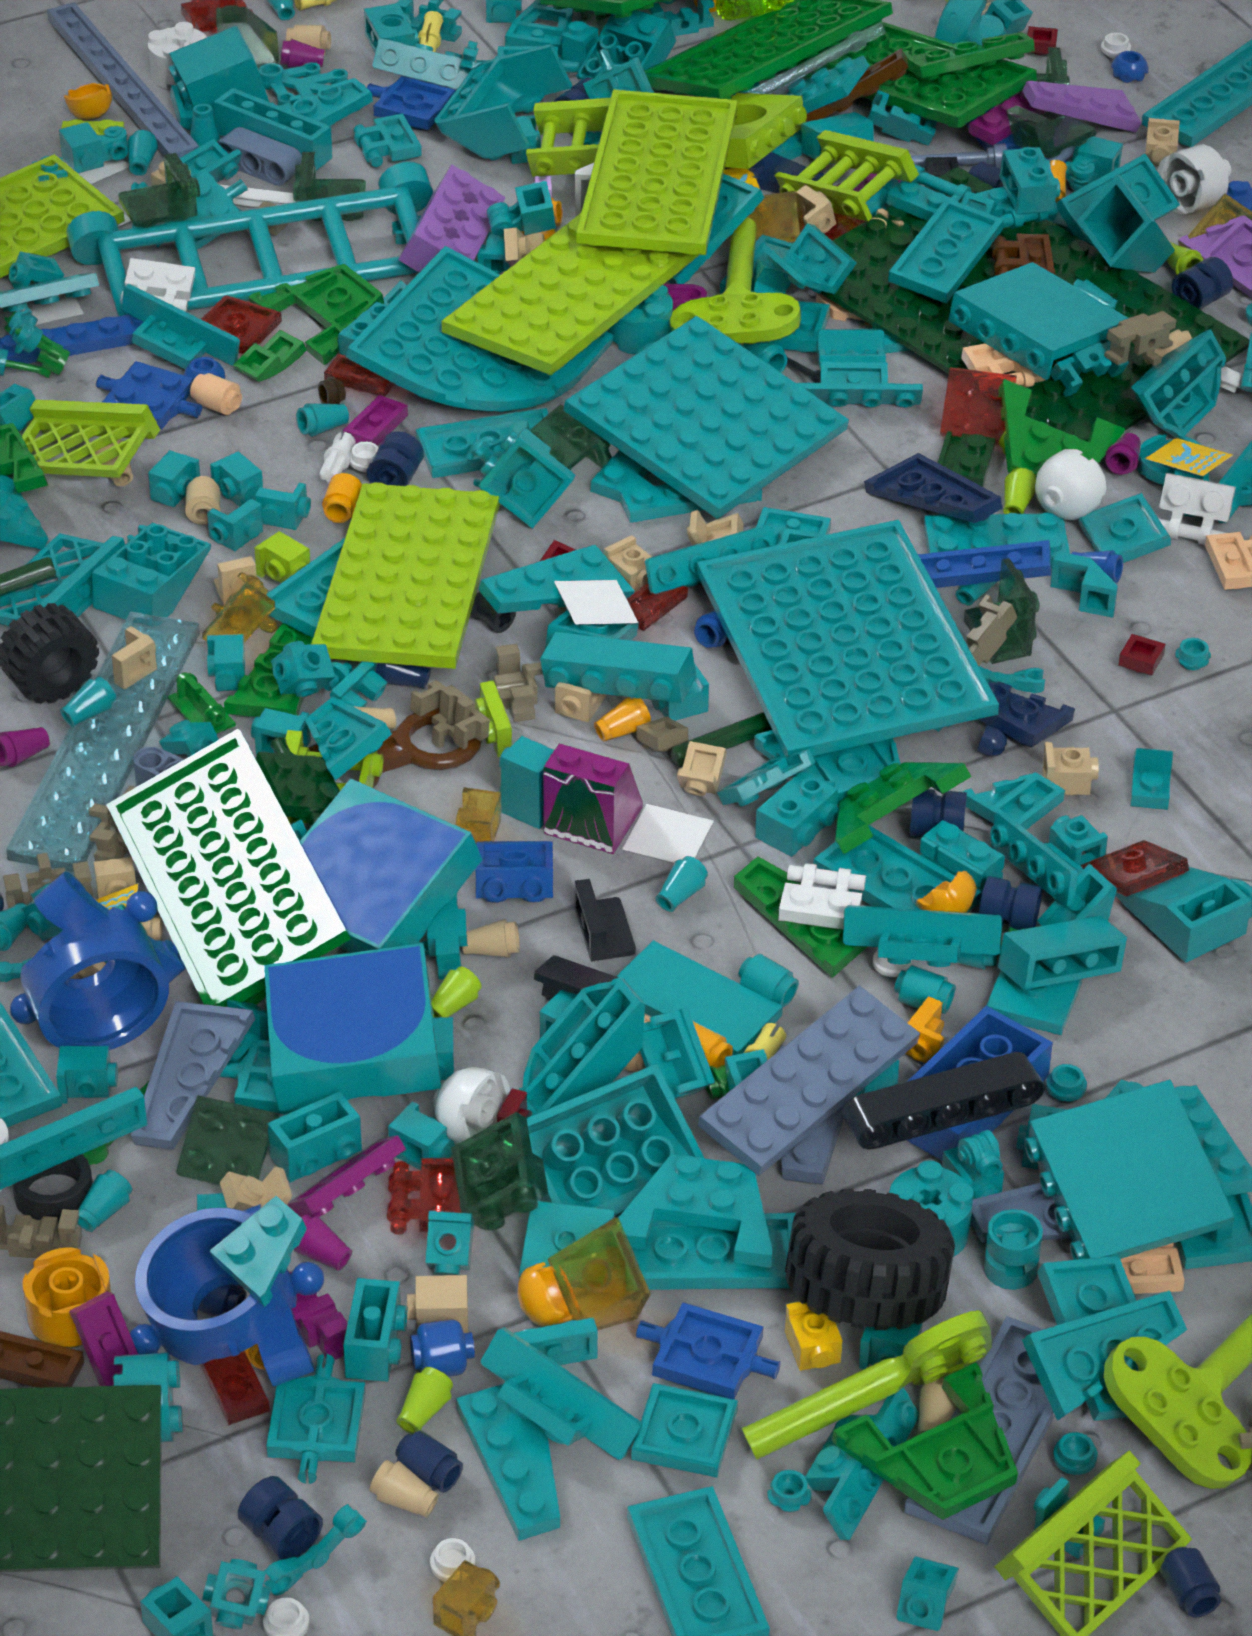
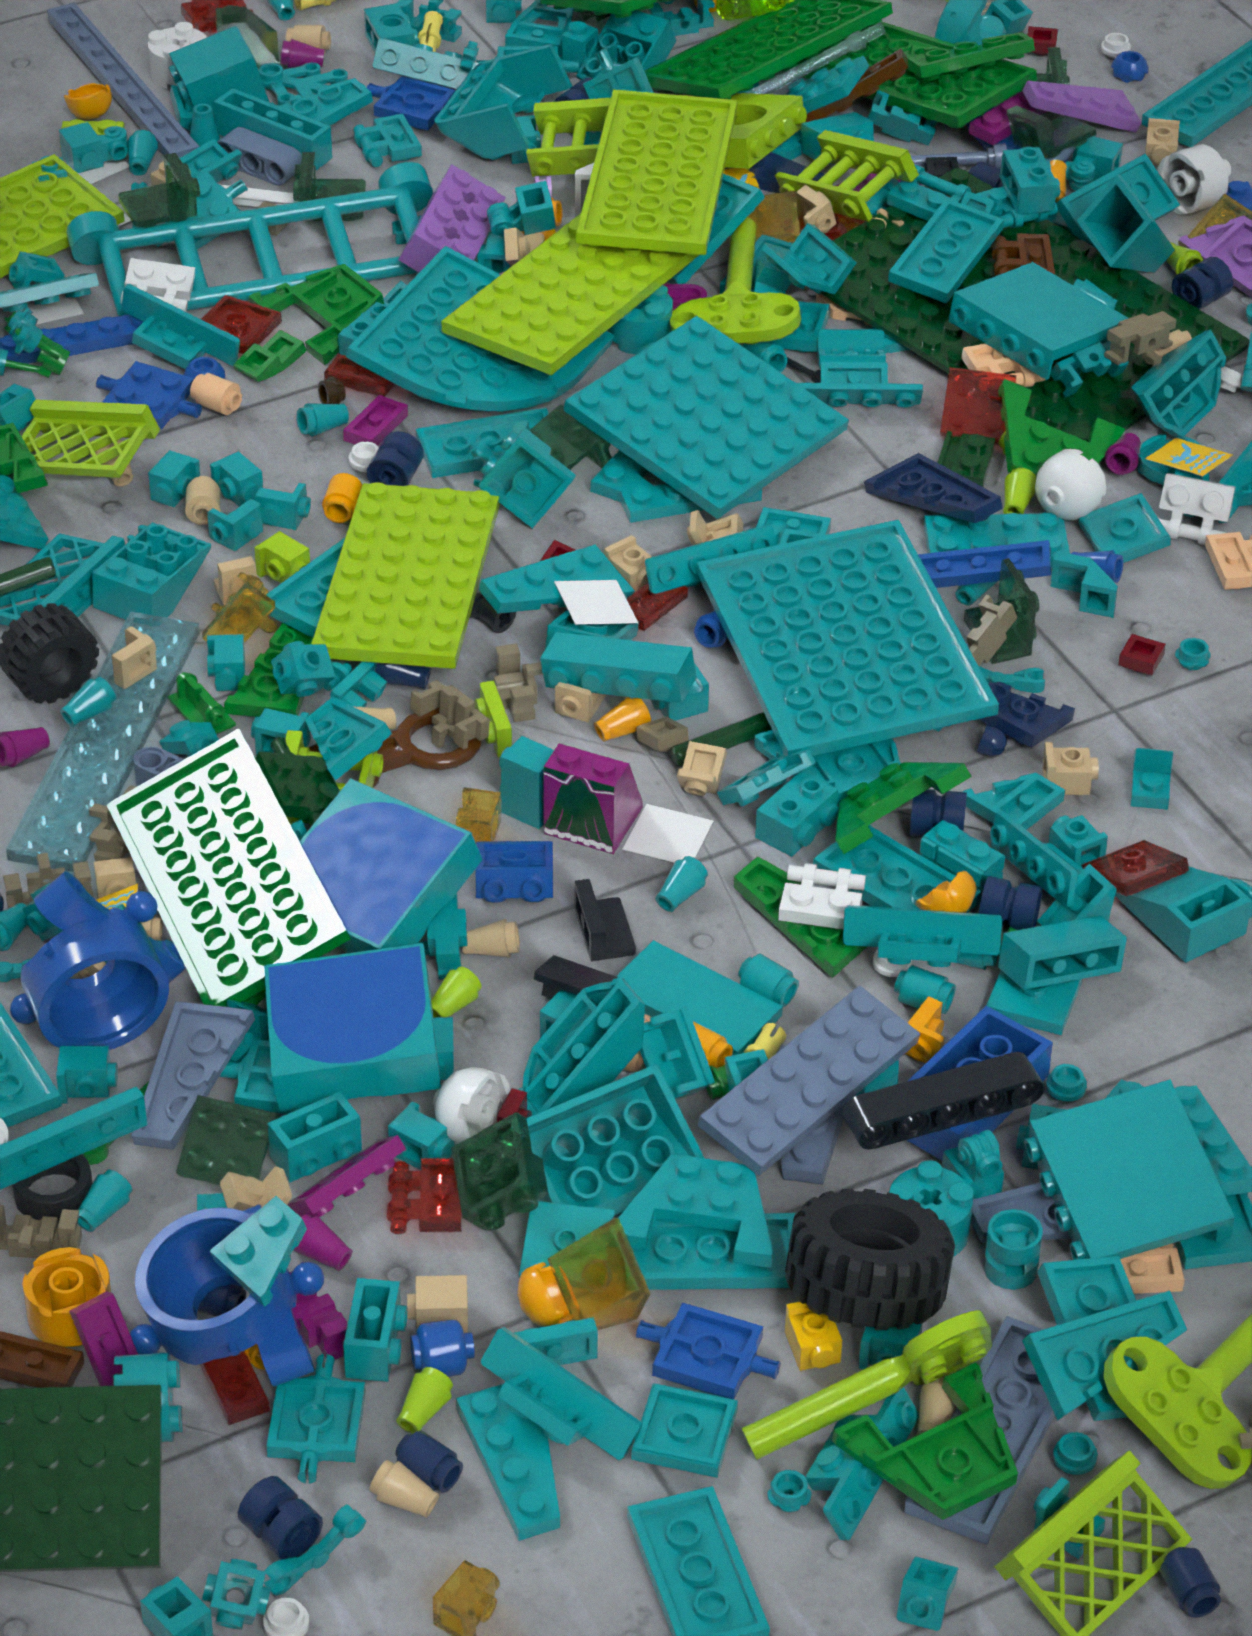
(337, 456): white axle -> none
(449, 1556): white plate -> none
(455, 1225): teal brick -> none

